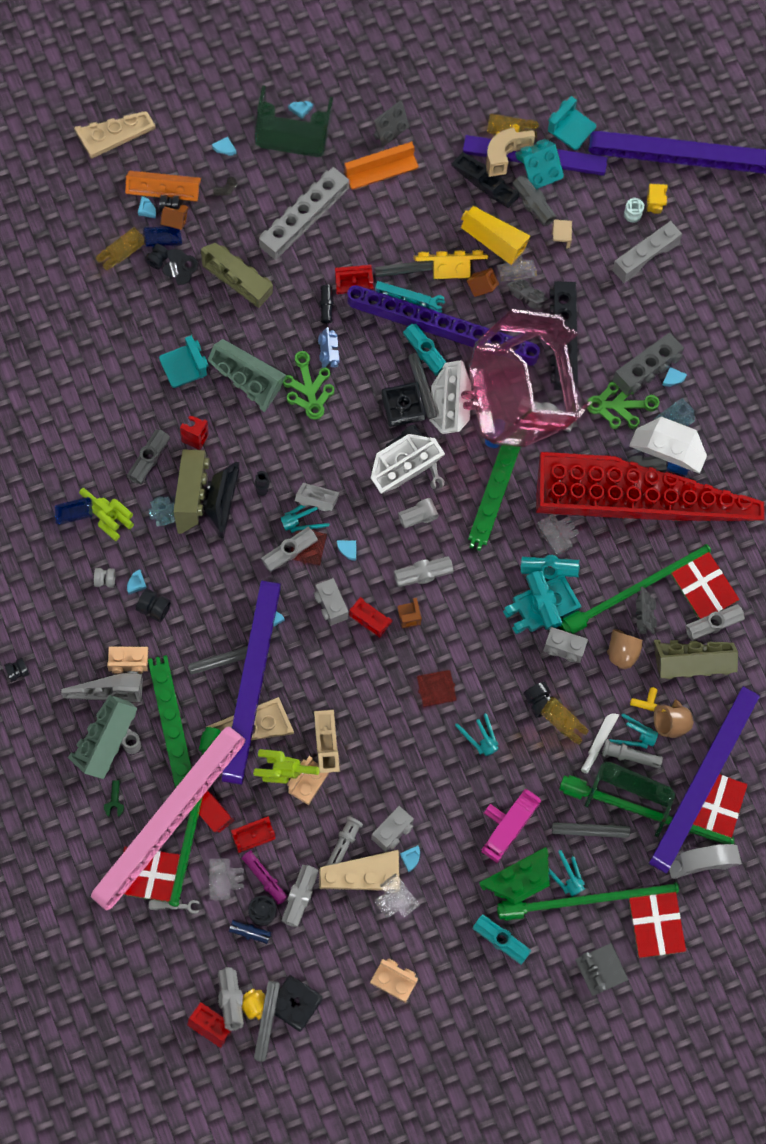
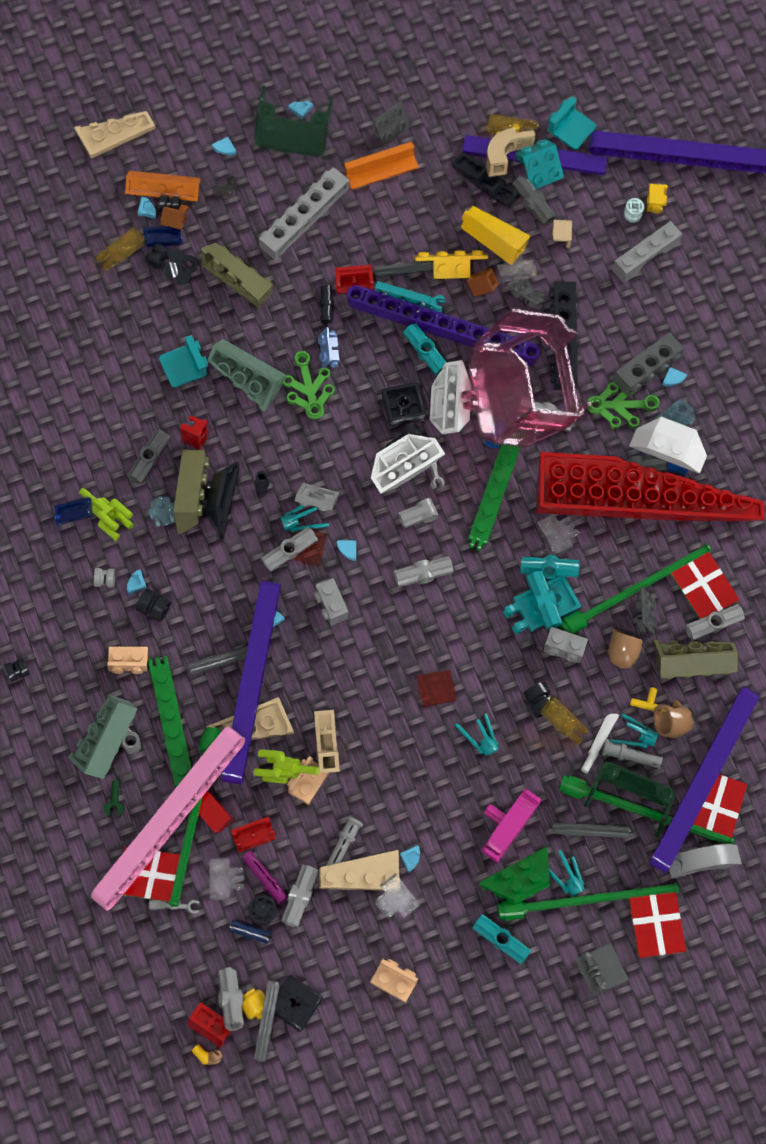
(123, 685): light grey wedge -> none
(207, 1058): none -> arm
(369, 617): red hinge -> none
(390, 831): light grey brick -> none
(409, 614): dark orange panel -> none
(423, 385): dark grey axle -> none

